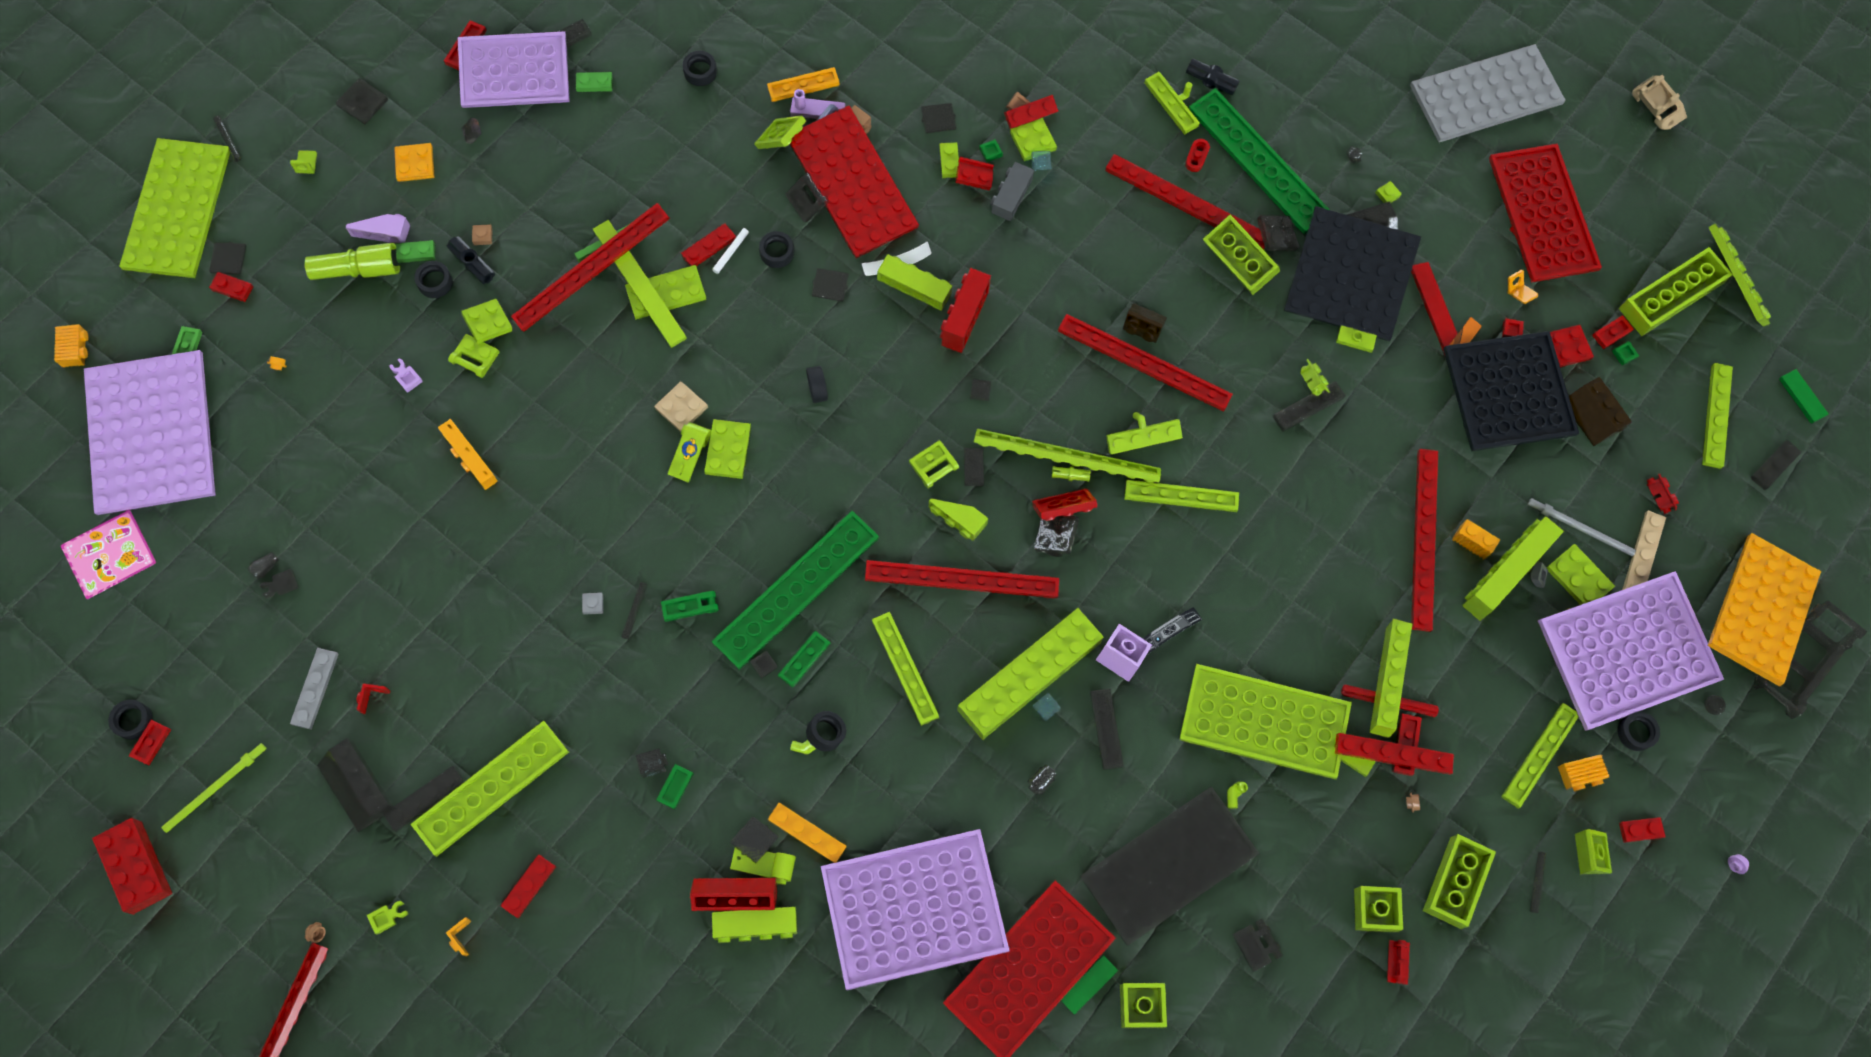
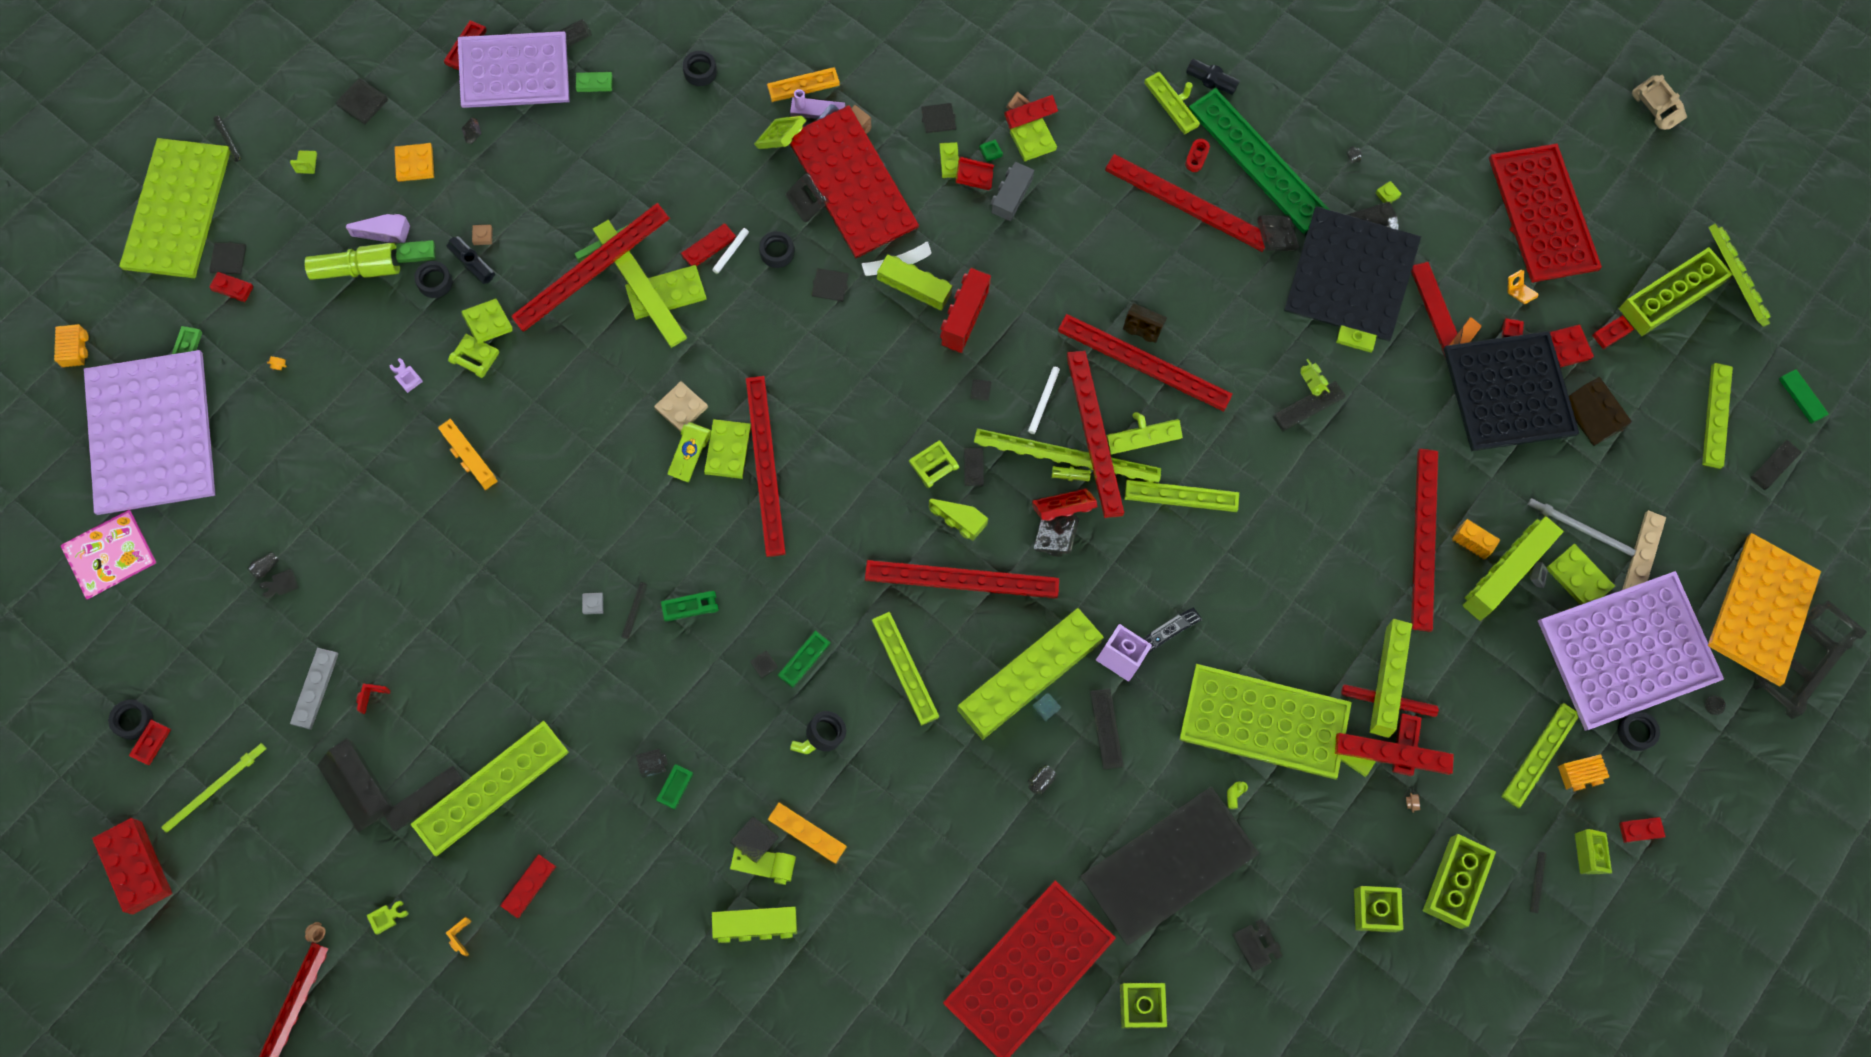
(733, 894): red brick -> none
(765, 467): none -> red plate
(795, 590): green plate -> none
(817, 384): black tyre -> none
(914, 909): lavender plate -> none
(1041, 160): clear light blue plate -> none
(1043, 401): none -> white bar
(1089, 985): green tile -> none
(1095, 434): none -> red plate
(1241, 254): lime brick -> none
(1398, 962): red hinge -> none
(1487, 93): light grey plate -> none
(1625, 353): green tile -> none
(1661, 487): red hinge -> none
(1738, 864): lavender plate -> none

